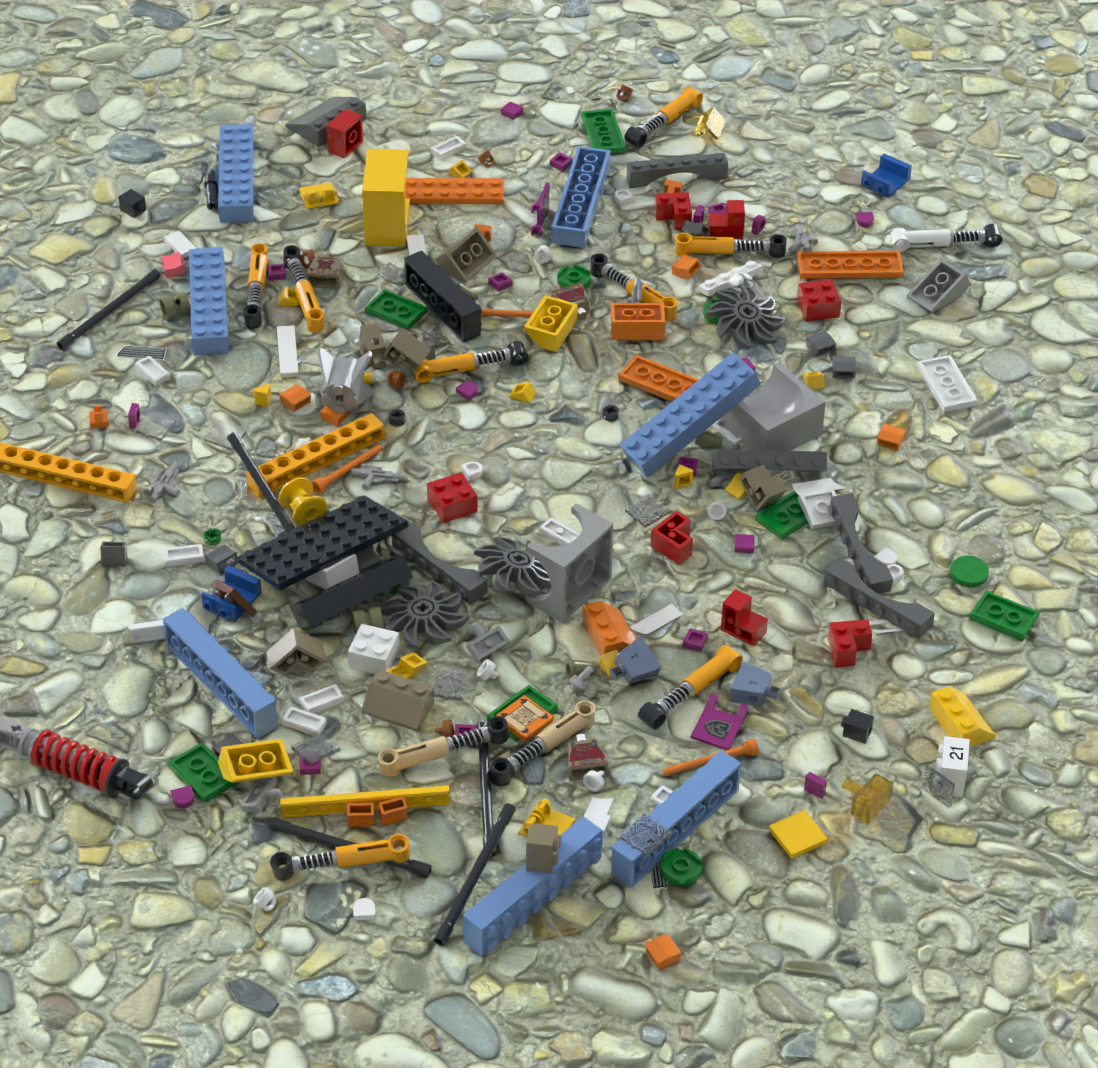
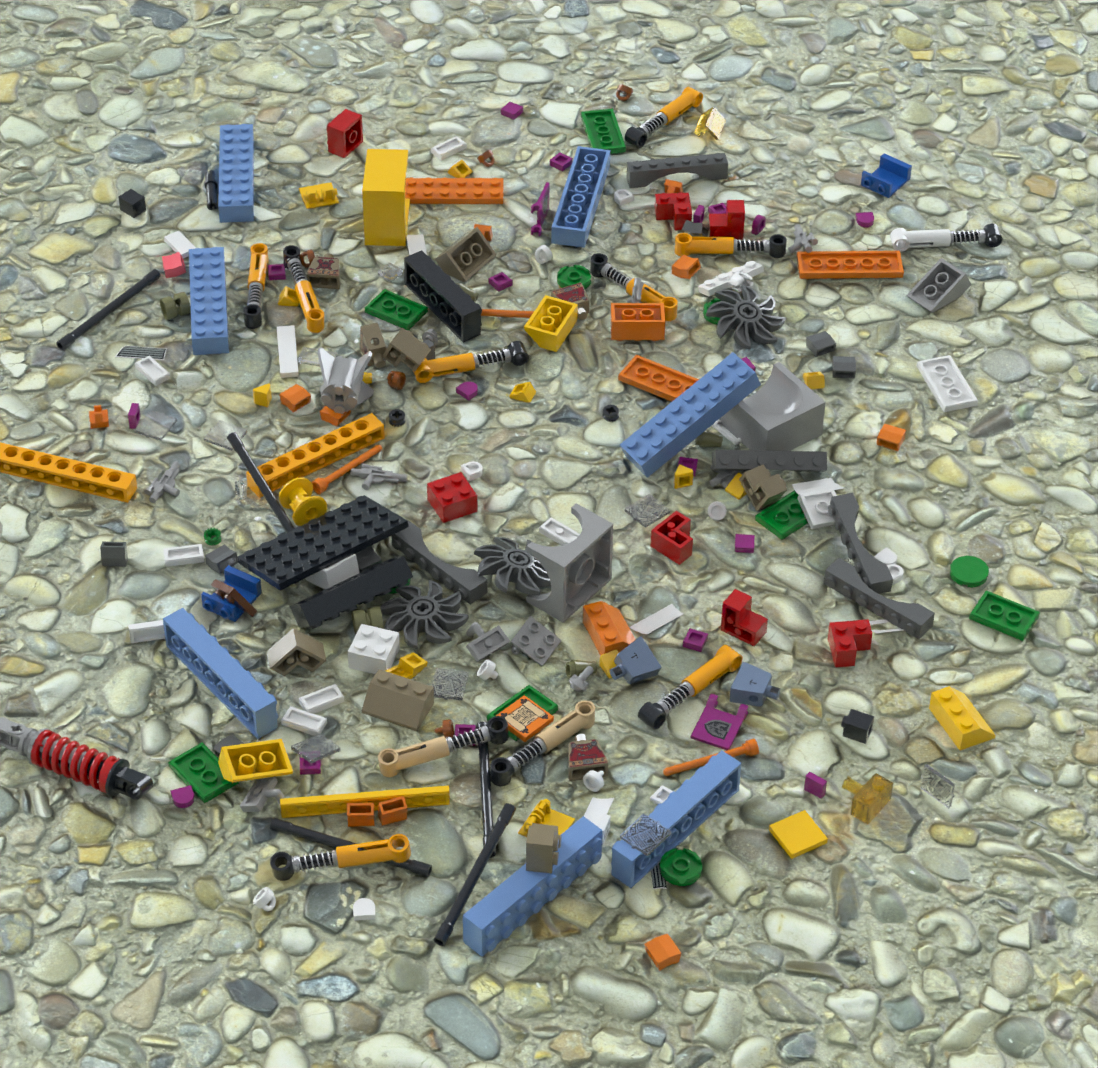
(314, 122): dark grey slope -> none
(535, 641): none -> light grey hinge
(819, 300): red brick -> none
(954, 762): white brick -> none

